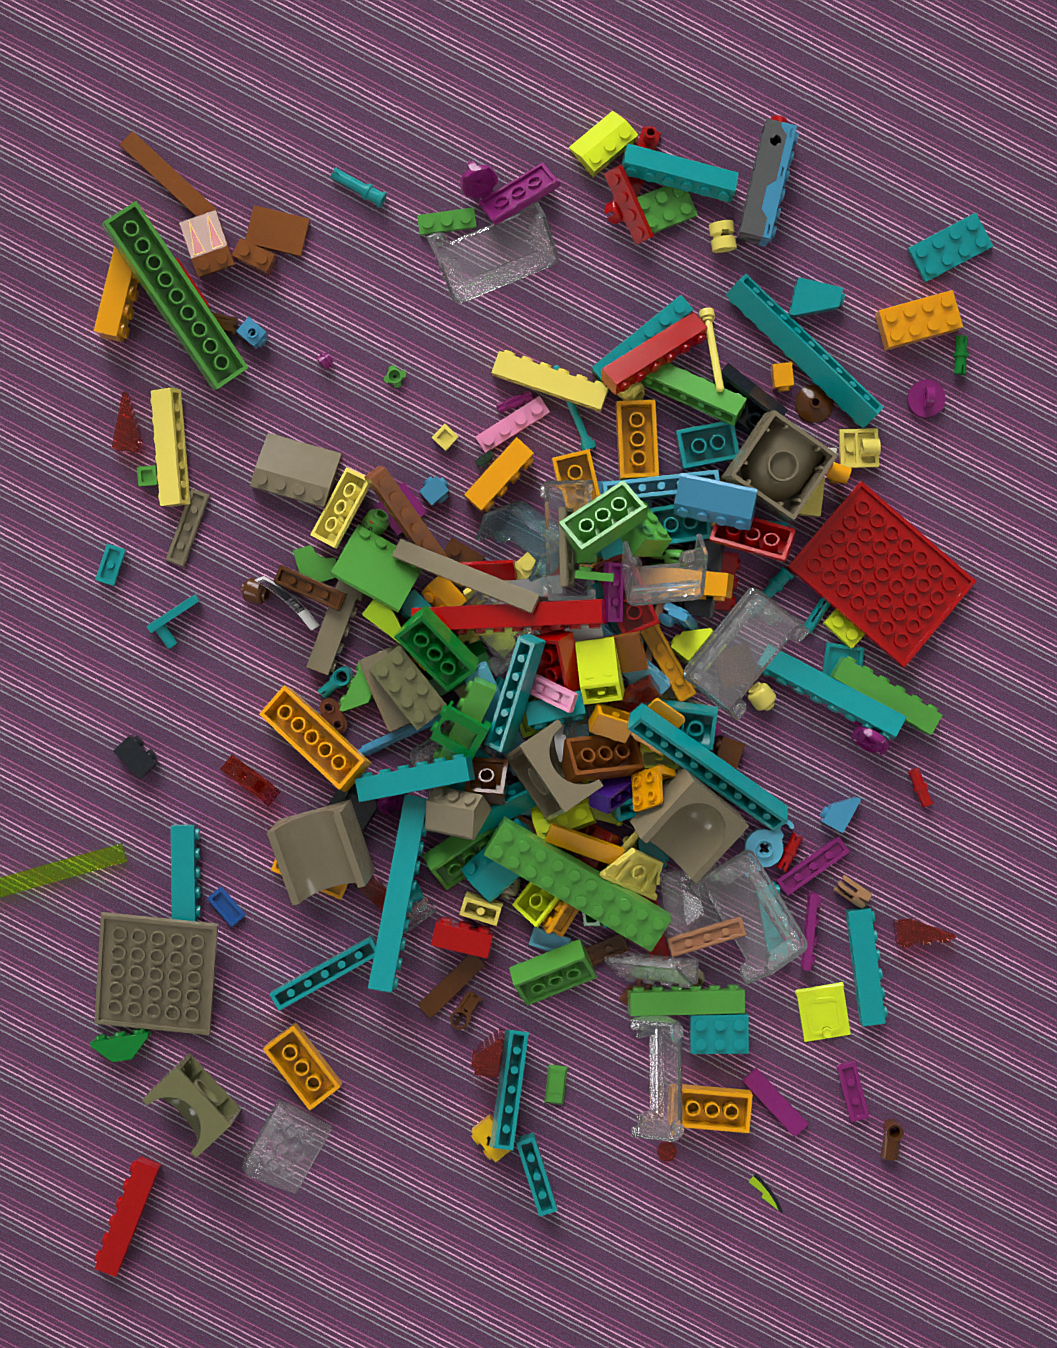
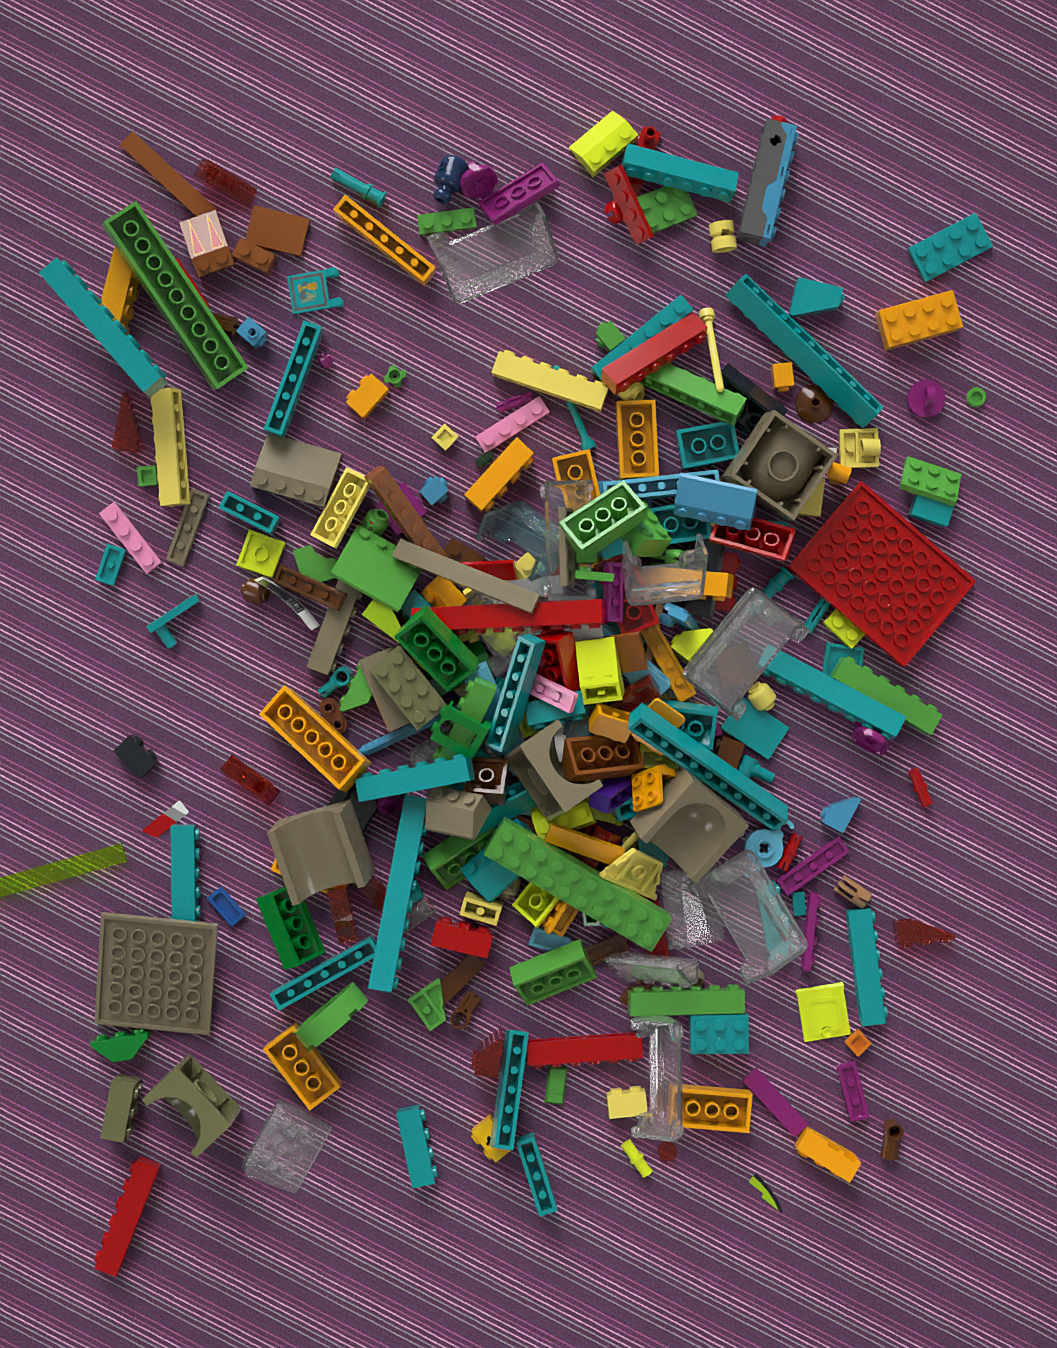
(101, 324): none -> teal brick
(121, 1108): none -> olive brick
(130, 537): none -> bright pink plate
(166, 820): none -> sticker
(224, 182): none -> clear red slope
(249, 512): none -> teal brick
(261, 553): none -> neon yellow tile
(290, 928): none -> green slope
(294, 379): none -> teal brick
(310, 291): none -> teal flag
(330, 1016): none -> bright green brick
(342, 914): none -> clear red slope
(367, 396): none -> light orange brick
(384, 240): none -> light orange brick
(416, 1146): none -> teal brick
(429, 1004): none -> bright green wing
(448, 177): none -> dark blue piece
(584, 1049): none -> red brick
(608, 336): none -> bright green brick
(626, 1102): none -> light yellow brick
(636, 1158): none -> neon yellow pin
(706, 936): nougat tile -> none
(751, 768): none -> teal pin
(756, 730): none -> teal tile
(798, 902): none -> teal piece
(827, 1154): none -> light orange wedge
(857, 1042): none -> orange plate
(930, 481): none -> bright green plate
(930, 511): none -> teal brick
(960, 355): green pin -> none
(976, 397): none -> bright green tile

